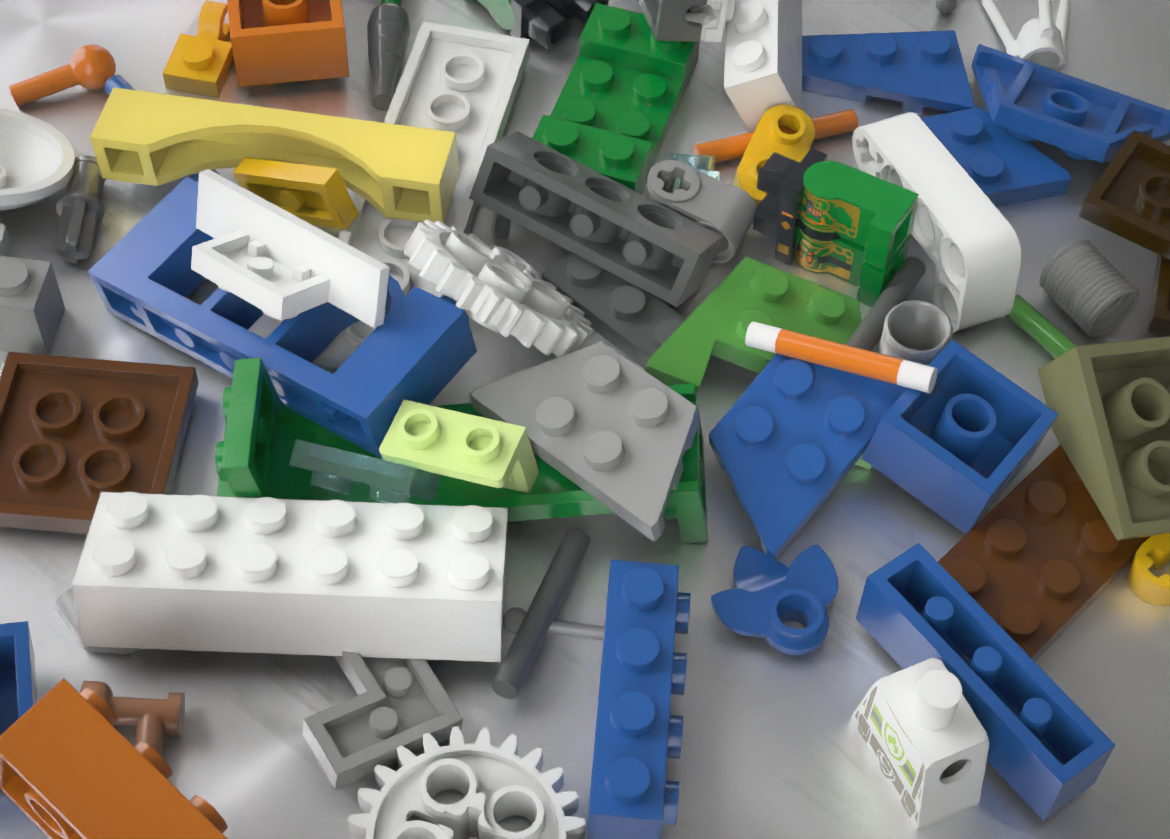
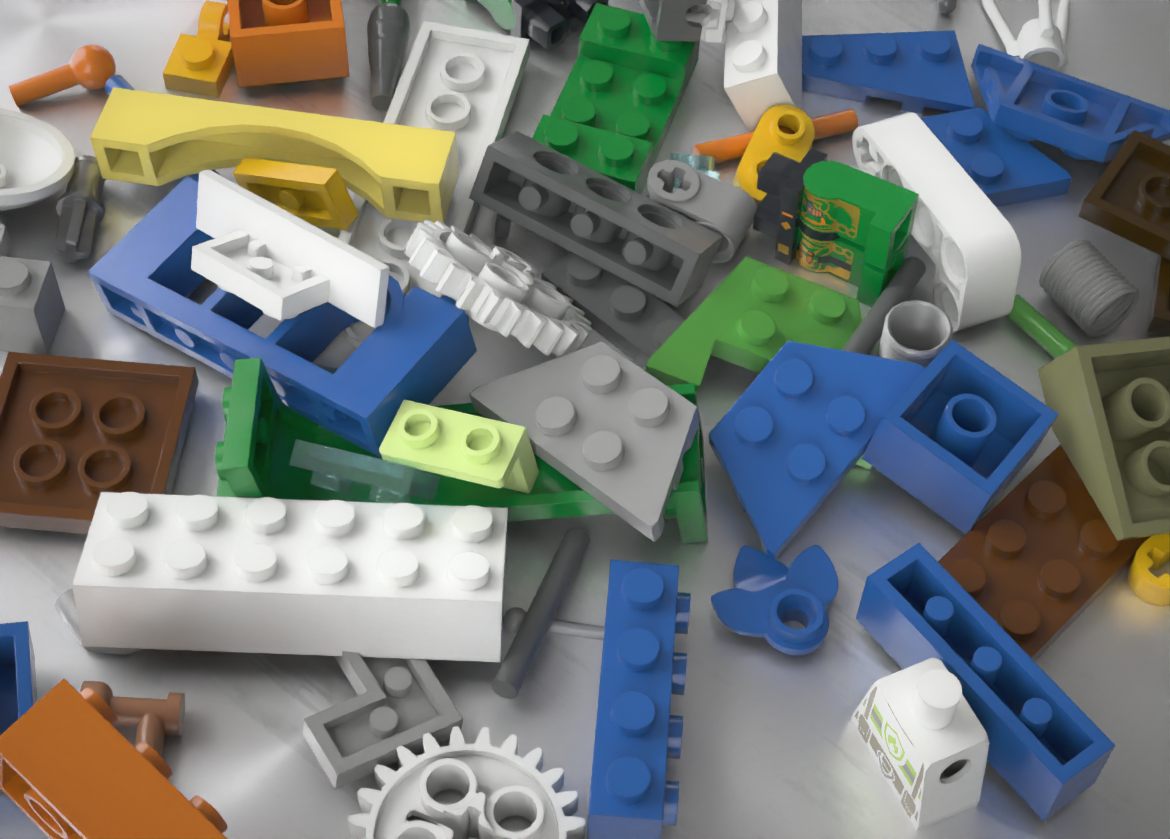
(841, 357): orange bar -> none

